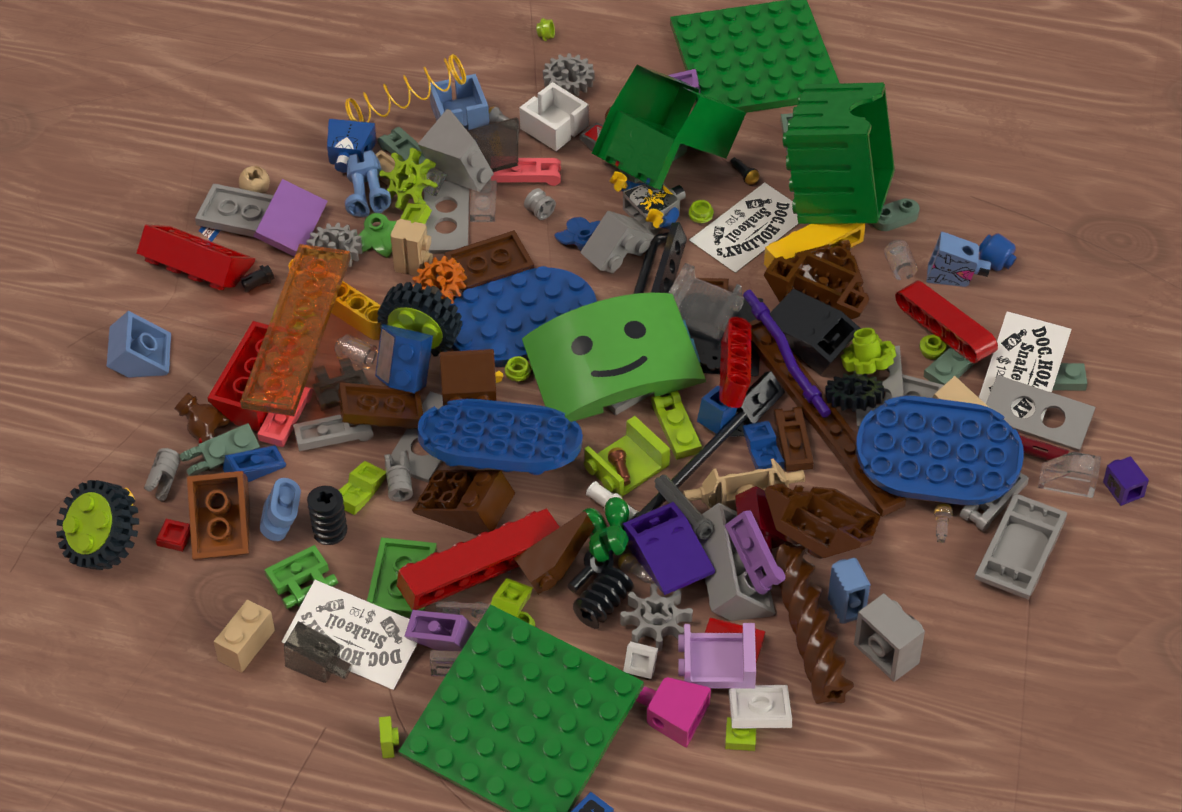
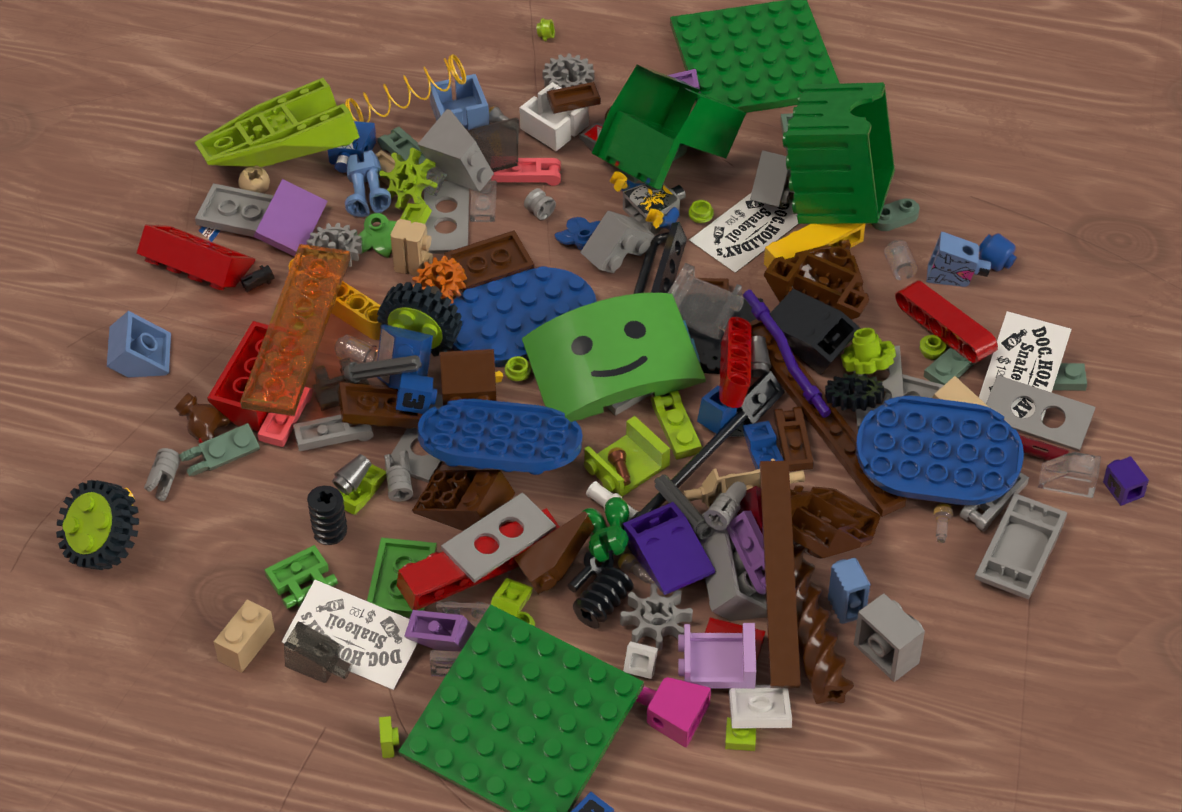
(173, 535): red tile -> none
(219, 514): dark orange slope -> none
(255, 462): blue slope -> none
(280, 509): medium blue brick -> none
(282, 129): none -> lime wedge
(351, 475): none -> flat silver cone
(354, 372): none -> dark grey axle
(415, 393): none -> blue brick
(476, 564): none -> light grey piece
(573, 97): none -> reddish brown tile
(726, 506): none -> light grey hinge
(749, 175): piece -> none
(759, 356): none -> flat silver cone
(771, 180): none -> light grey brick
(779, 575): none -> reddish brown tile

